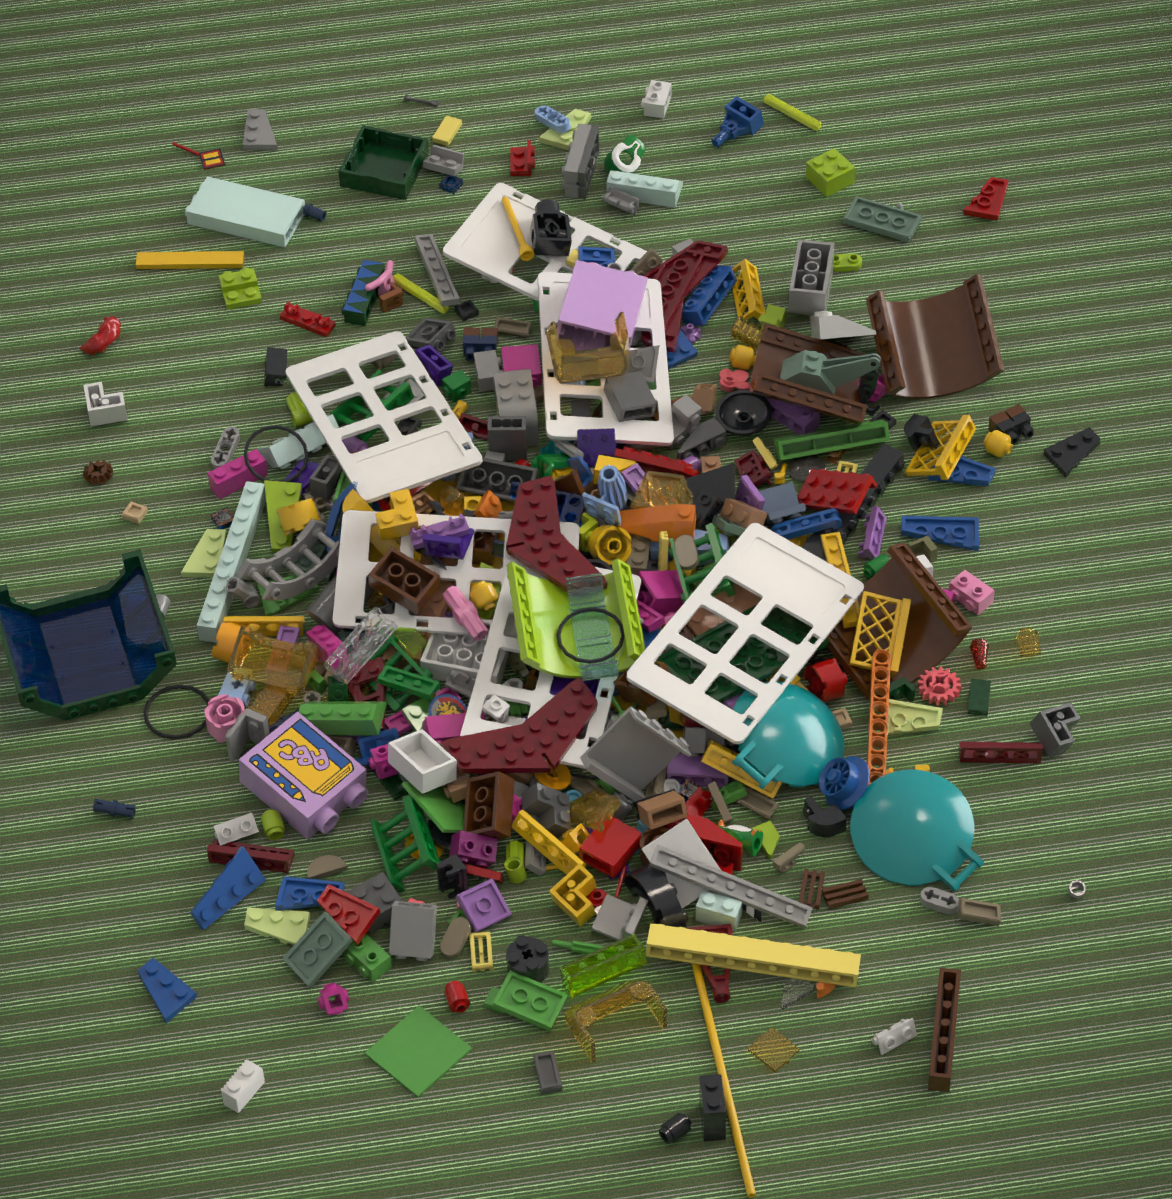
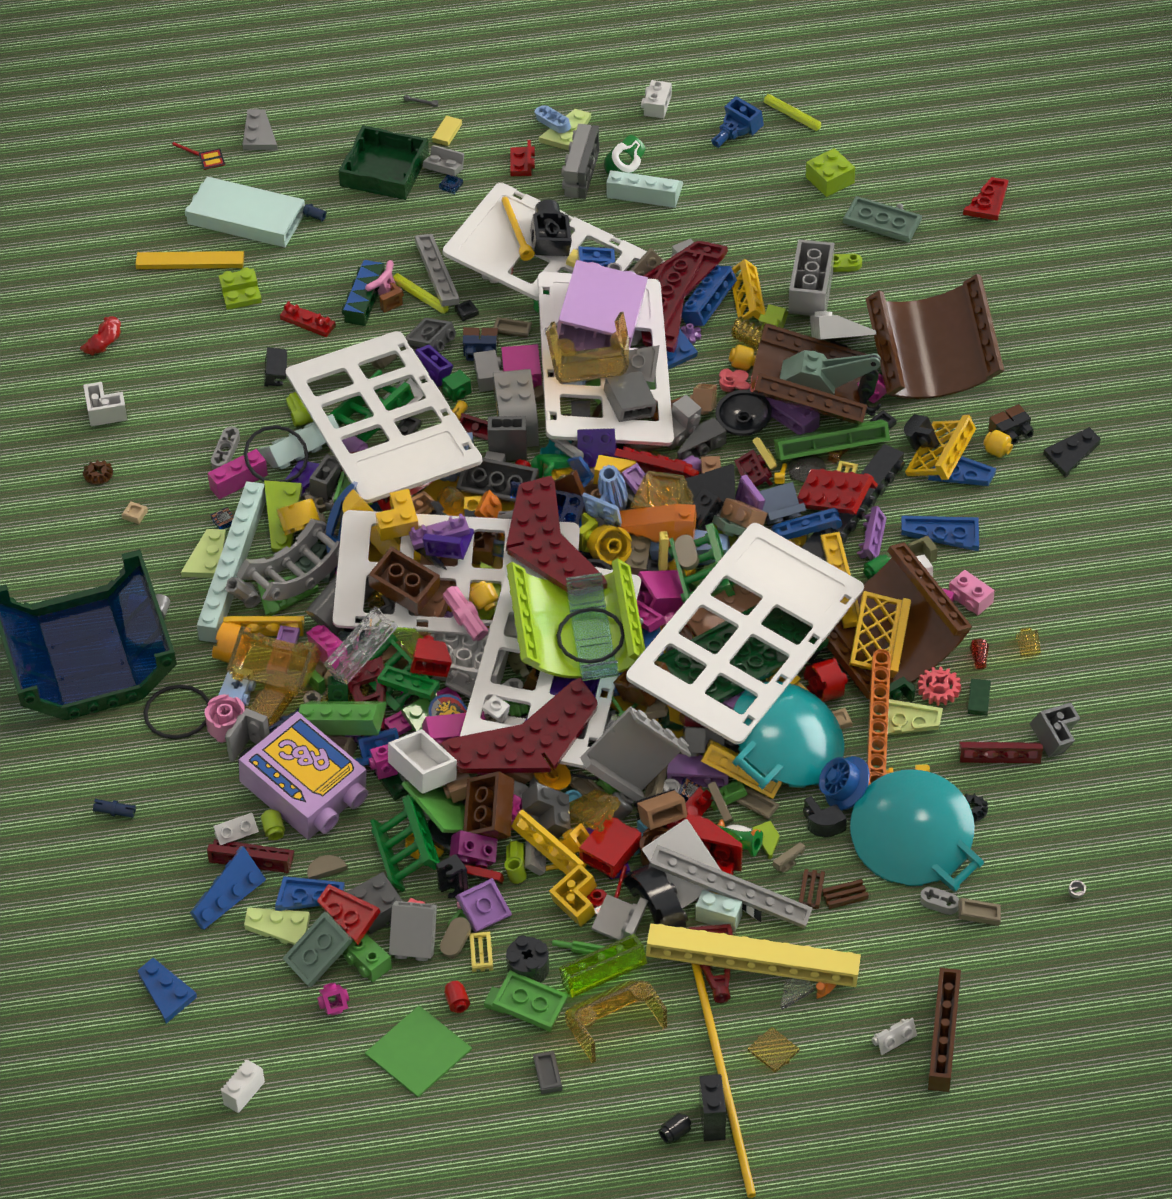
(431, 657): none -> red torso
(621, 200): light grey hinge -> none
(981, 806): none -> black gear

